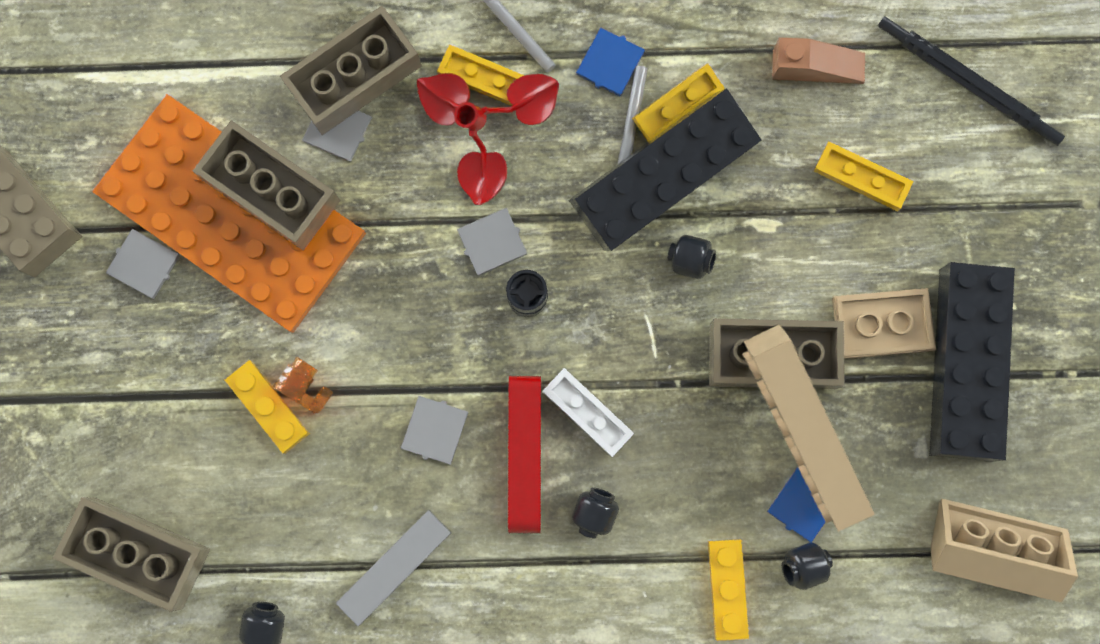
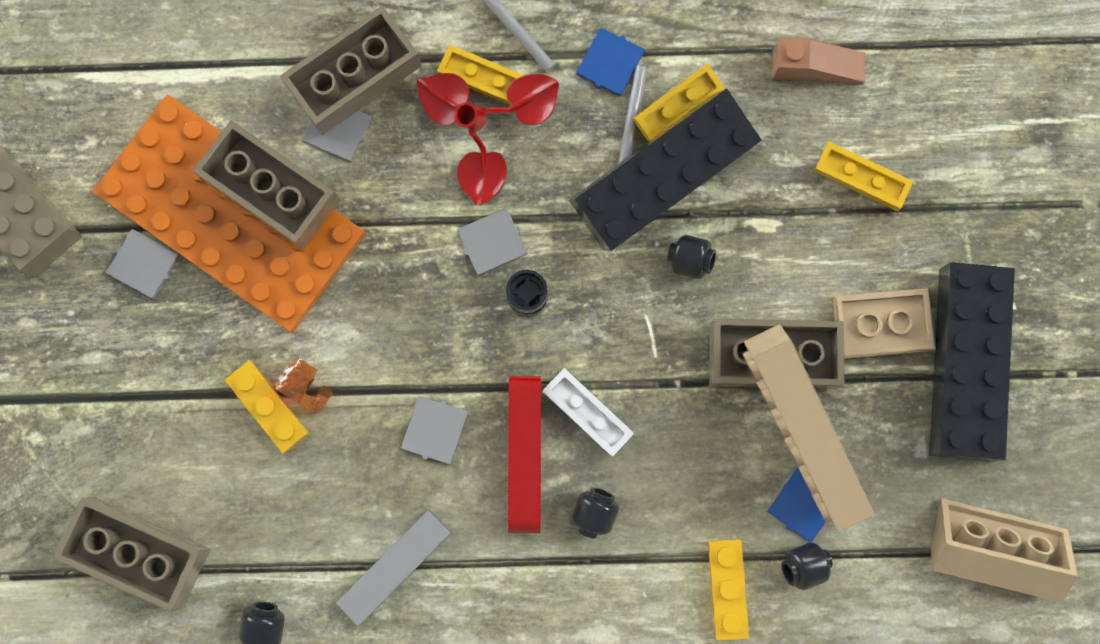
(971, 81): black axle -> none

